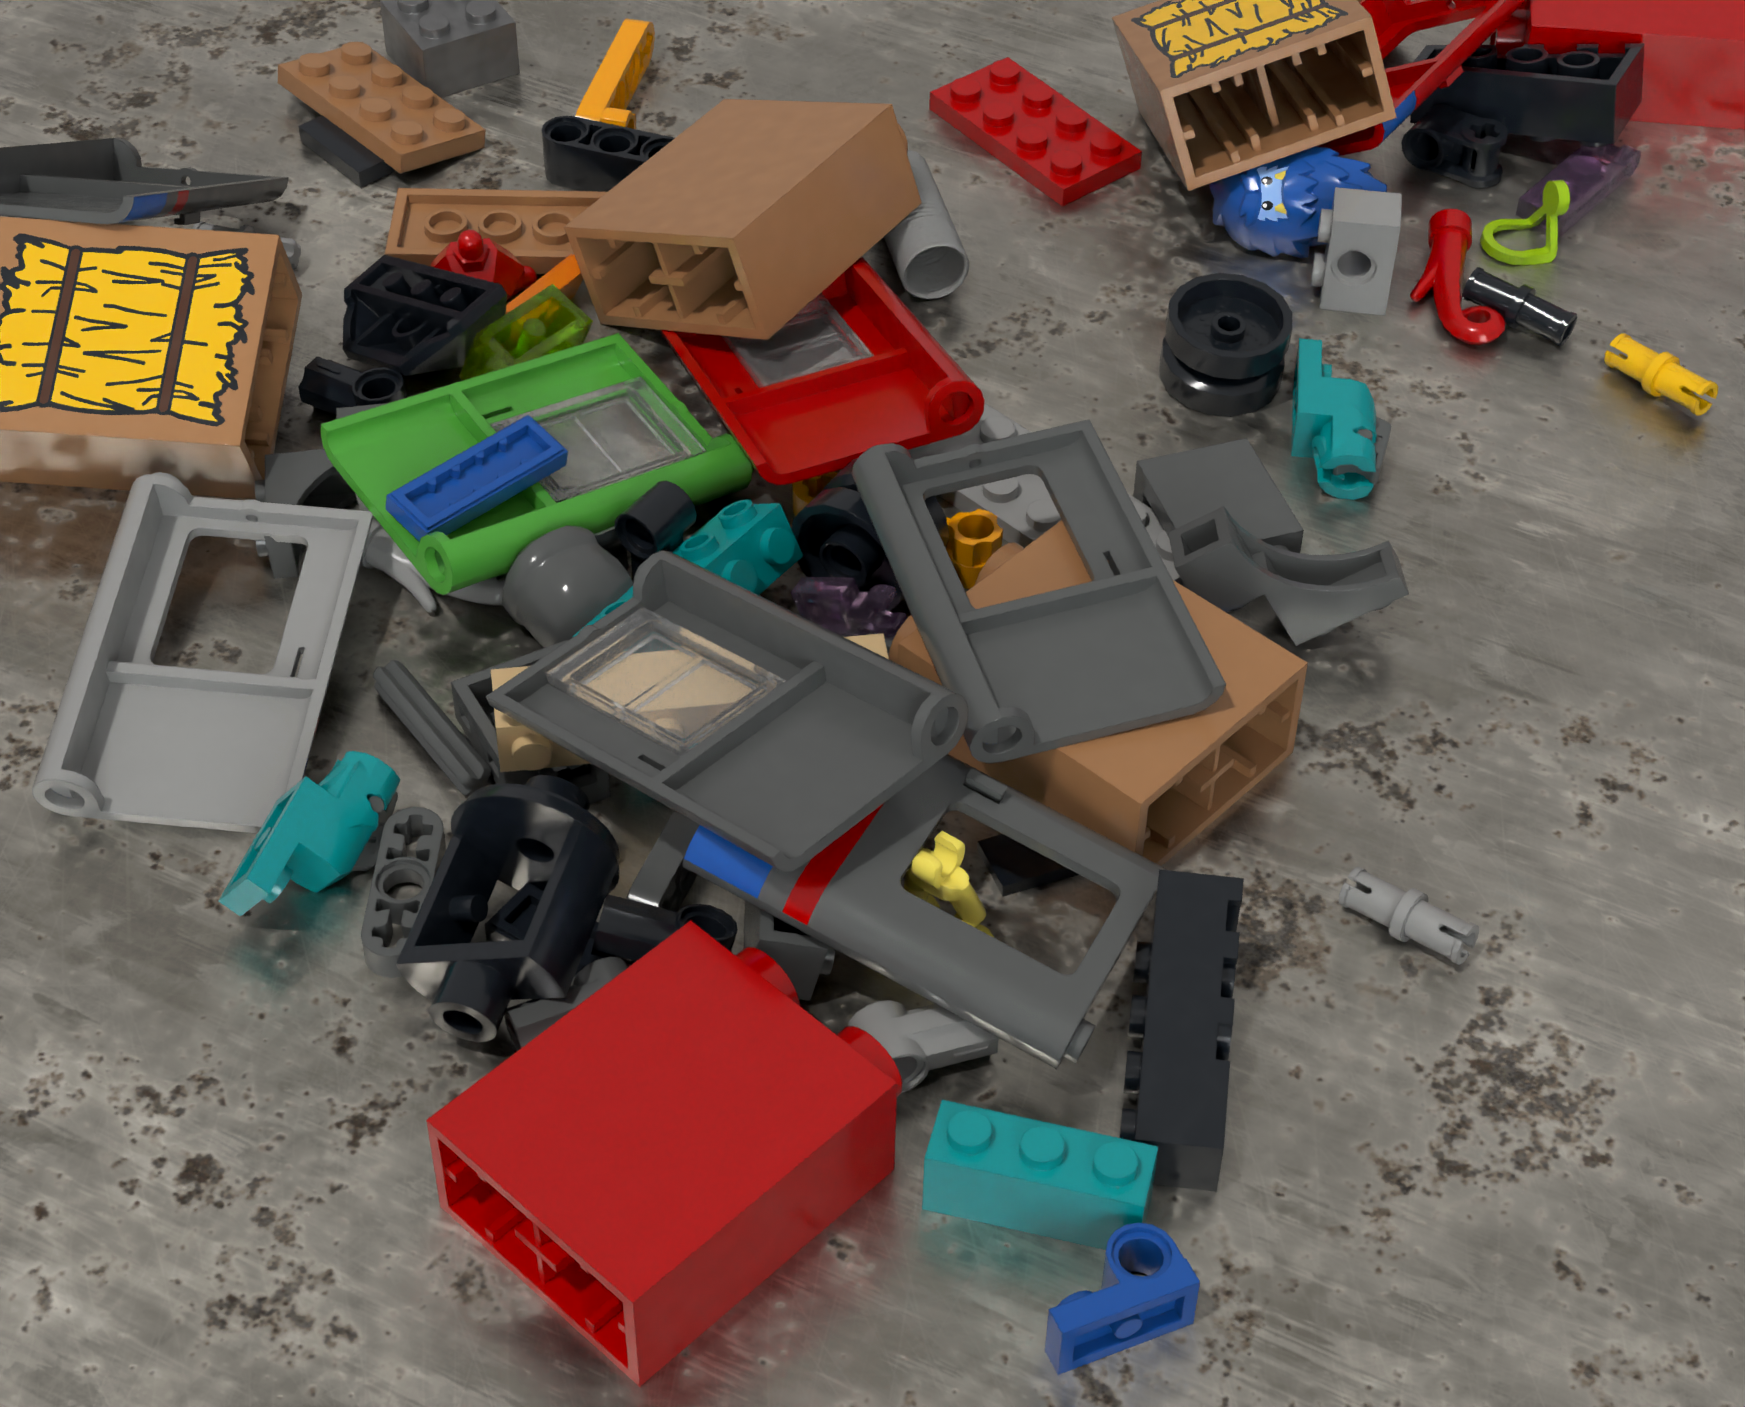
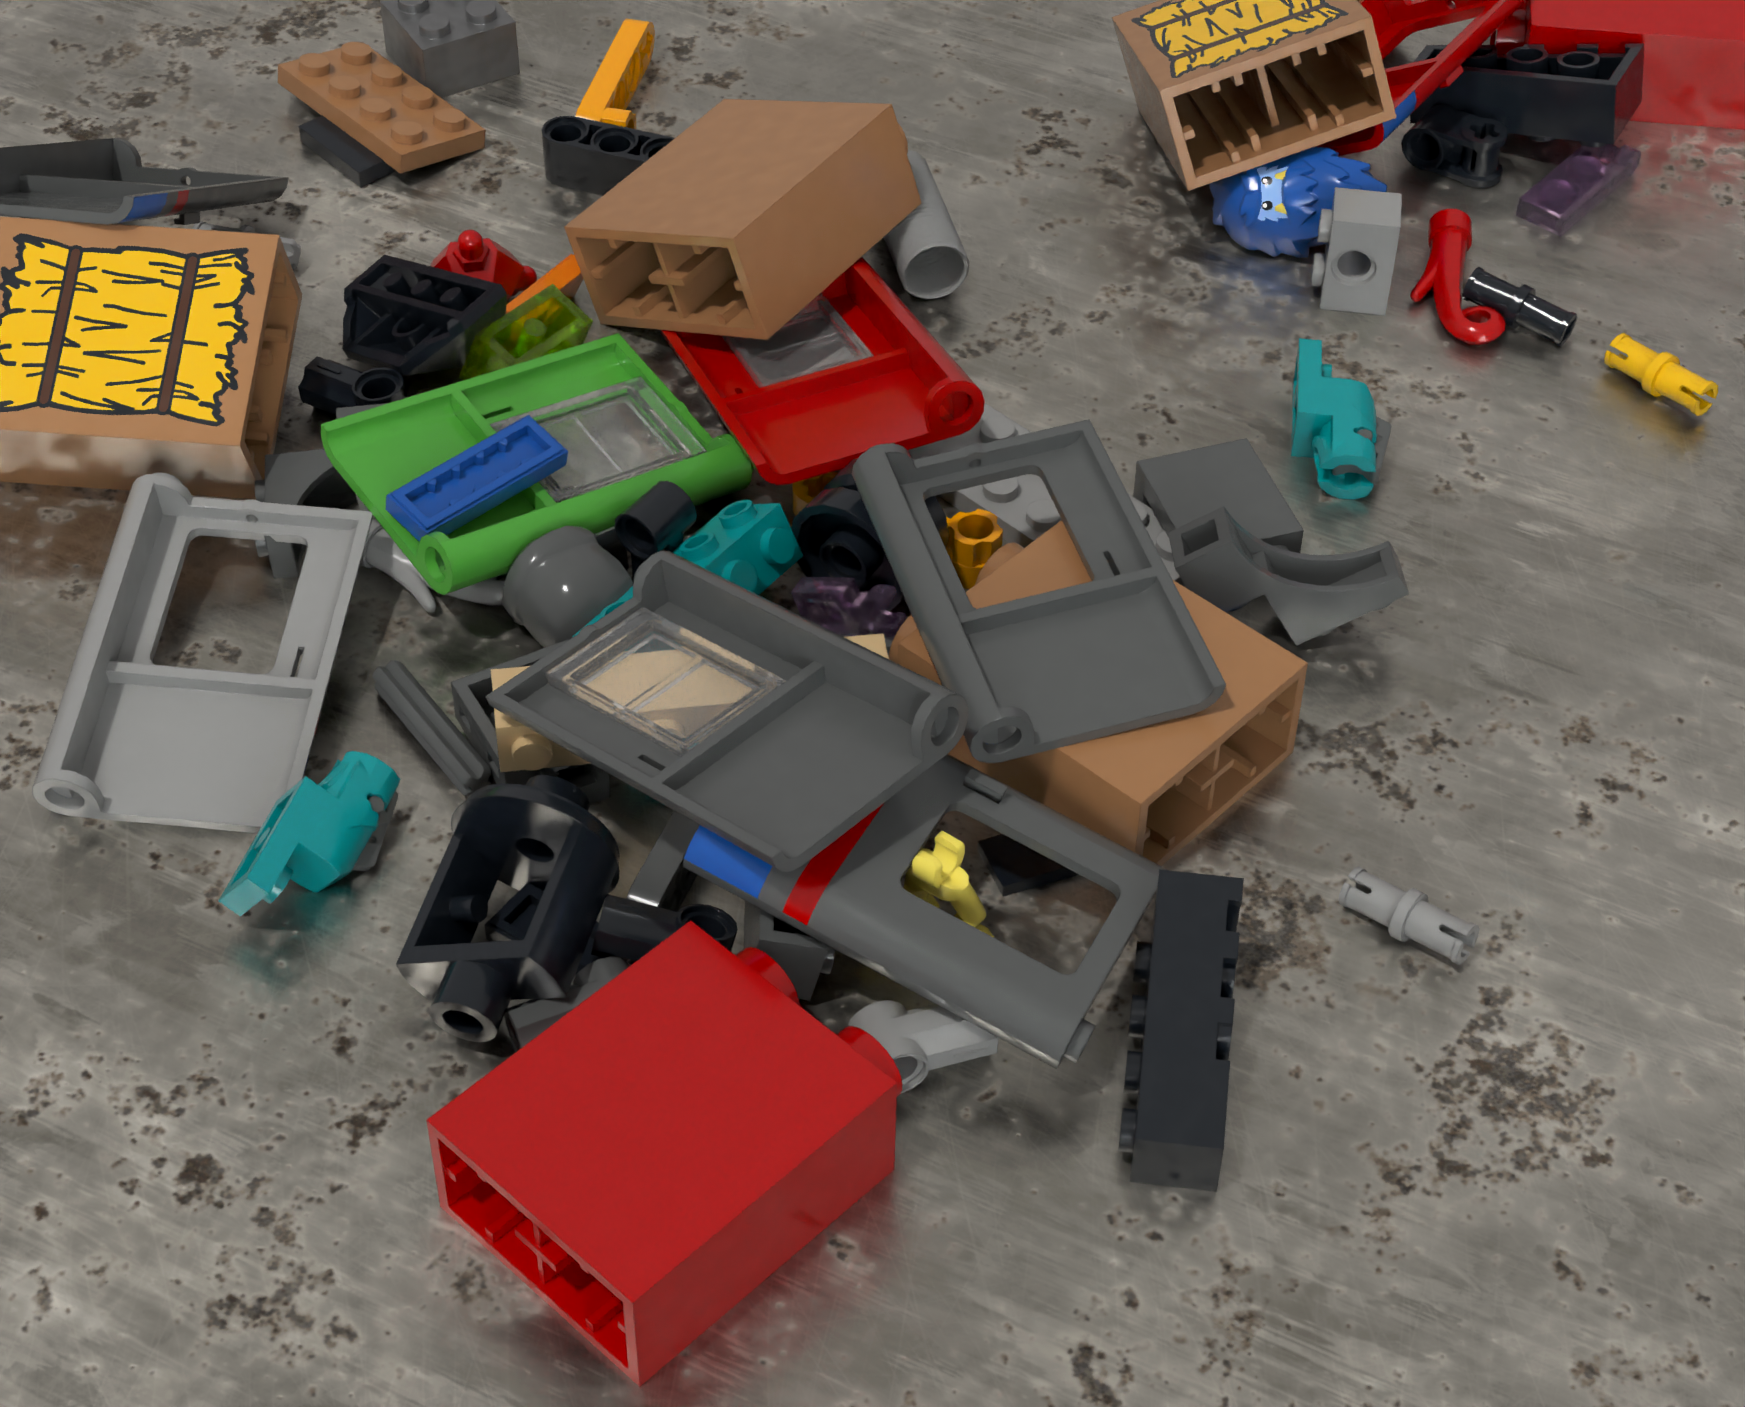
(394, 868): dark grey beam -> none
(519, 220): medium nougat plate -> none
(1035, 131): red plate -> none
(1035, 1175): teal brick -> none
(1128, 1306): blue plate -> none
(1225, 344): black wheel -> none
(1555, 202): lime piece -> none

